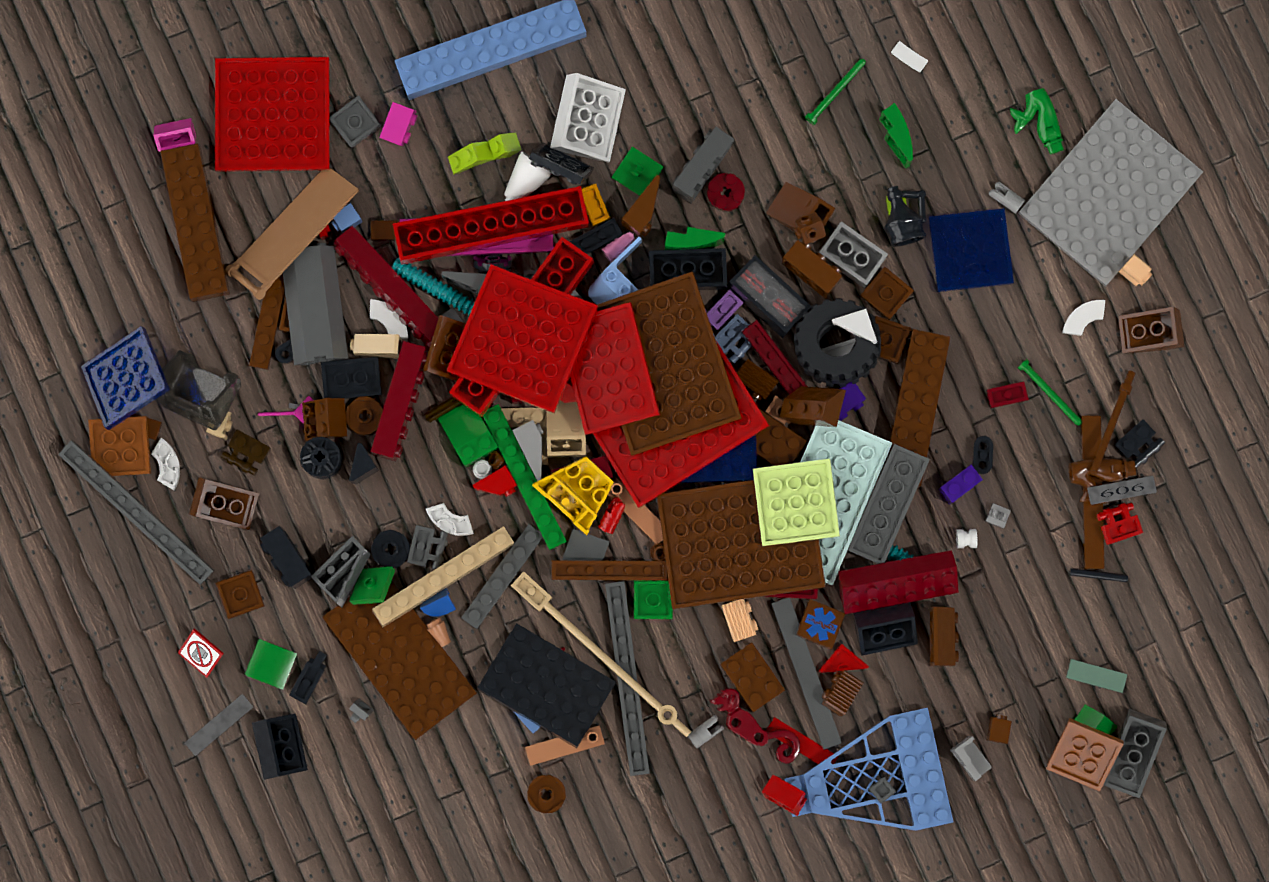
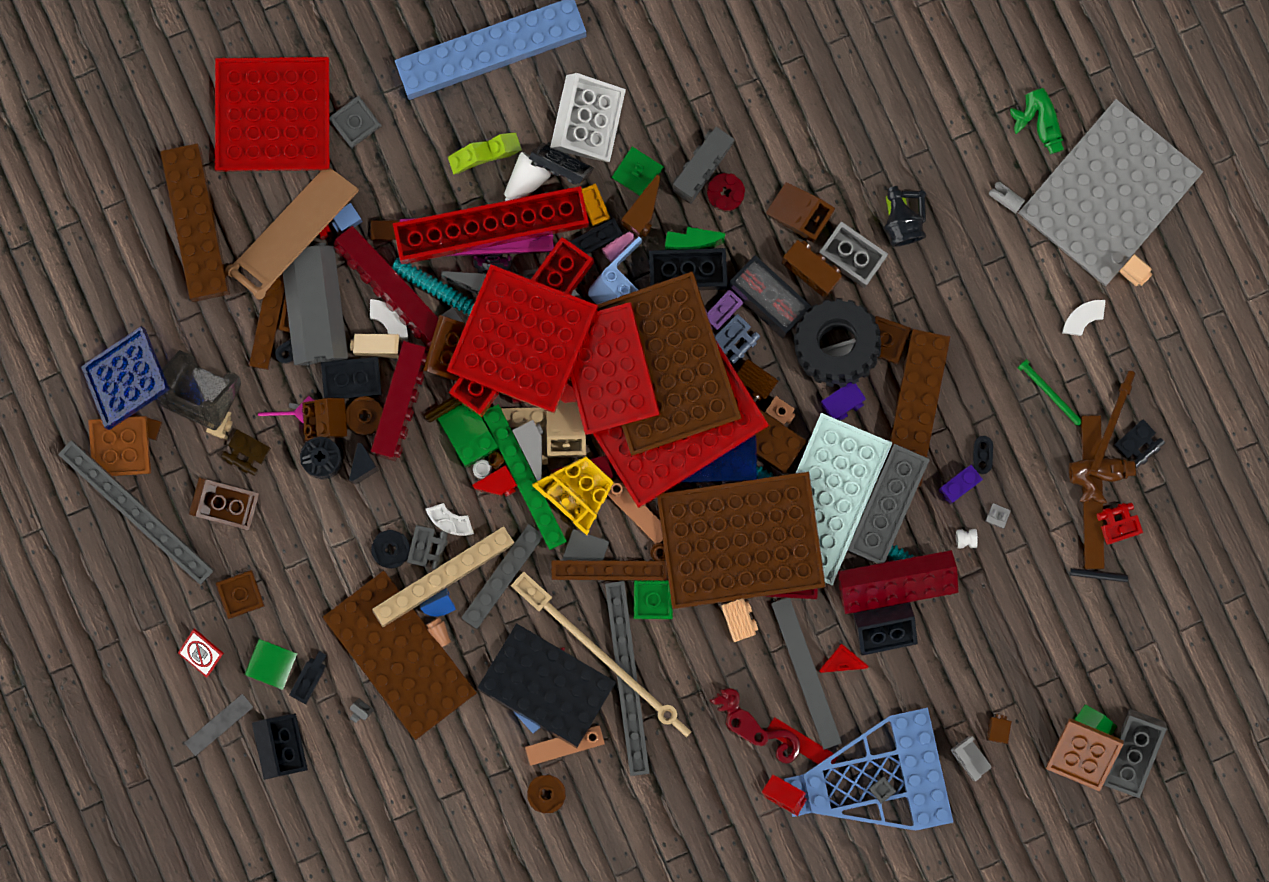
(168, 464): white tile -> none
(174, 134): dark pink brick -> none
(286, 557): black brick -> none
(342, 570): dark grey wedge -> none
(372, 585): green plate -> none
(398, 124): dark pink brick -> none
(612, 515): red hinge -> none
(701, 734): light grey hinge -> none
(752, 677): reddish brown brick -> none
(773, 357): dark red tile -> none
(796, 502): yellowish green plate -> none
(809, 228): reddish brown brick -> none
(812, 118): green bar -> none
(813, 406): reddish brown slope -> none
(820, 624): reddish brown tile -> none
(842, 692): reddish brown brick -> none
(858, 324): white tile -> none
(887, 293): reddish brown plate -> none
(897, 134): green slope -> none
(909, 57): white sticker -> none
(943, 636): reddish brown slope -> none
(971, 250): clear blue plate -> none
(1007, 395): dark red plate -> none
(1096, 676): sand green tile -> none
(1121, 490): flat silver sticker -> none
(1151, 330): reddish brown slope -> none

